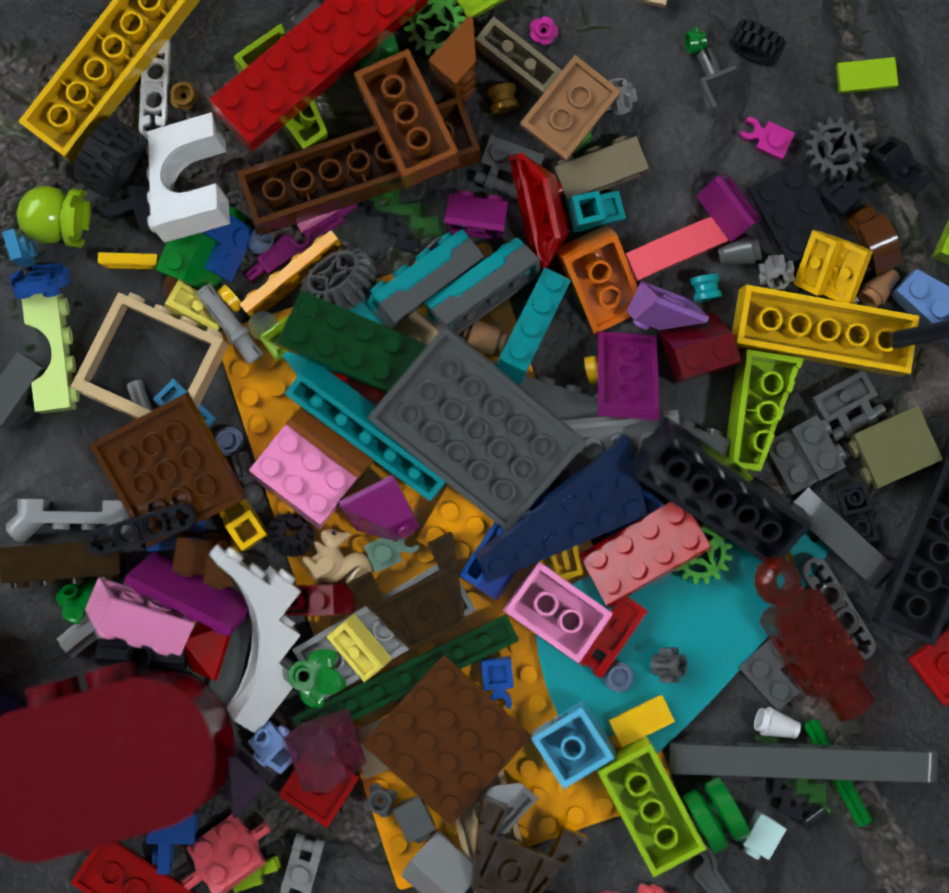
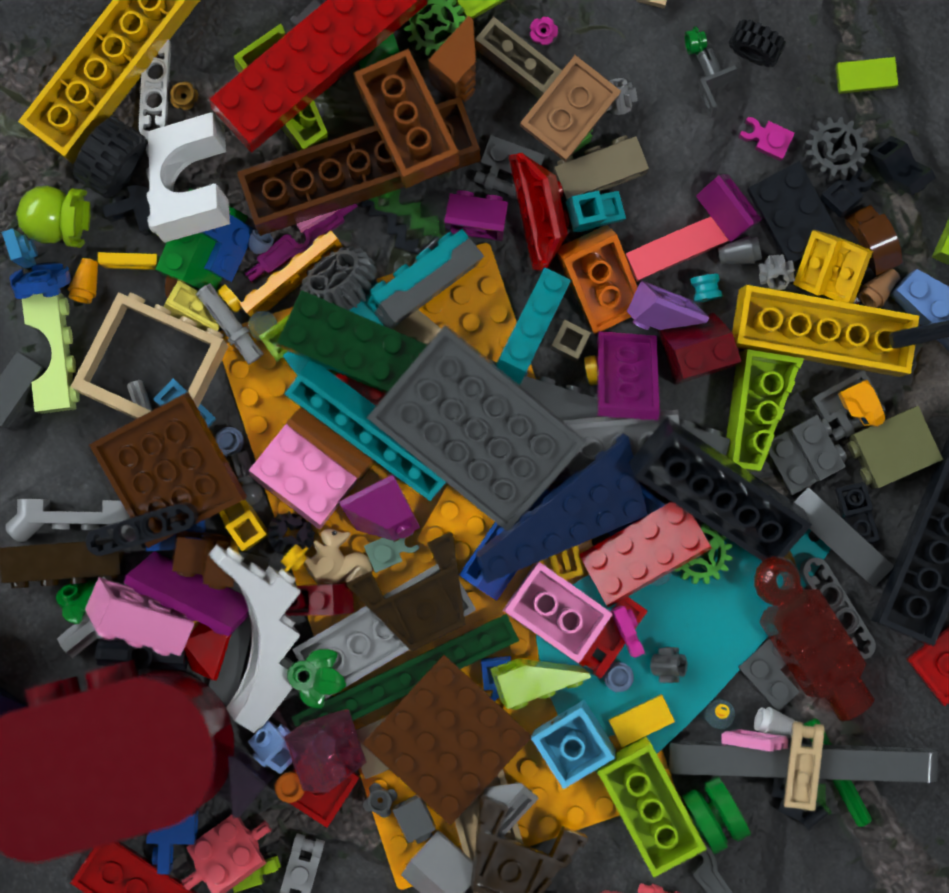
(84, 282): none -> light orange cone
(289, 787): none -> orange tile
(294, 558): none -> yellow plate
(359, 647): light yellow slope -> none
(483, 287): dark grey piece -> none
(485, 337): medium nougat brick -> none
(503, 98): pearl gold wheel -> none
(532, 679): none -> lime slope
(570, 341): none -> dark tan brick
(625, 623): none -> dark pink plate
(719, 713): none -> clear light blue tile
(754, 740): none -> bright pink tile
(764, 836): light aqua brick -> none
(803, 767): none -> tan plate
(863, 404): none -> light orange rock

